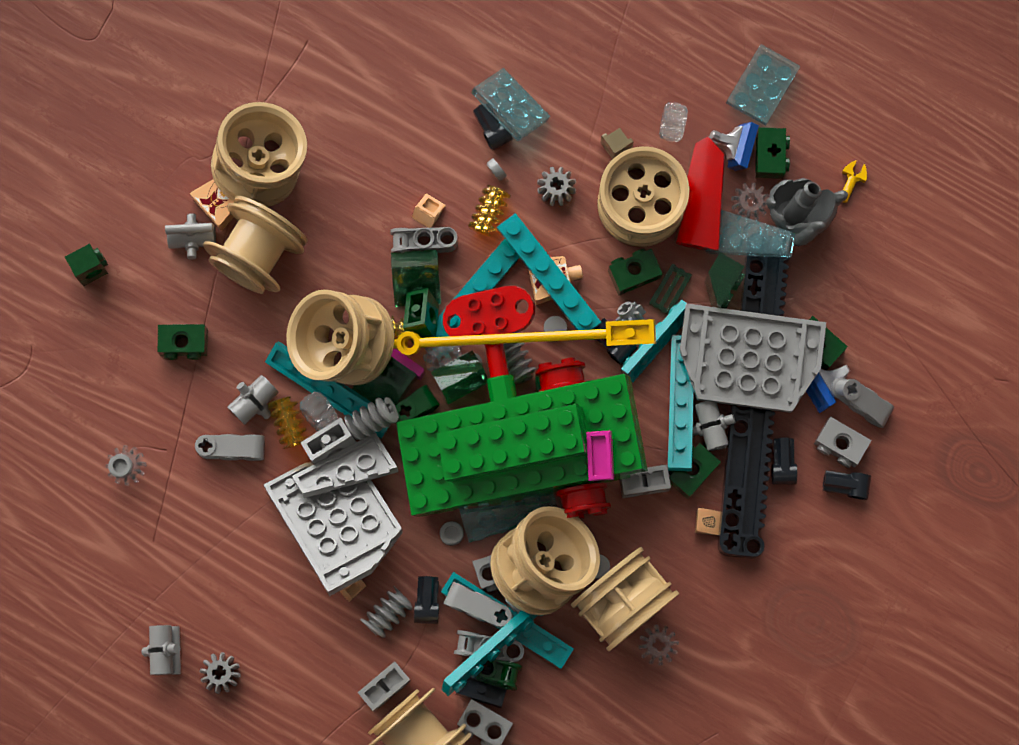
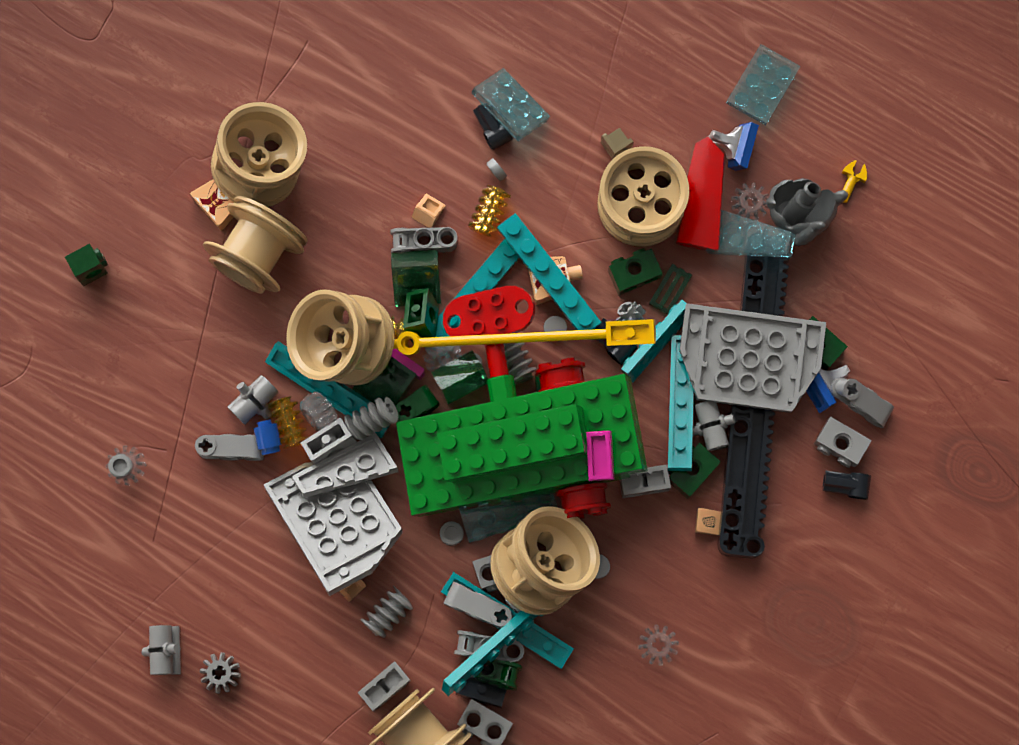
(170, 334): dark green brick -> none
(190, 235): light grey pin -> none
(267, 437): none -> blue brick
(426, 607): black piece -> none
(562, 180): light grey gear -> none
(624, 598): tan wheel -> none
(673, 122): clear gear -> none
(722, 279): clear green slope -> none
(765, 164): dark green brick -> none
(784, 468): black piece -> none

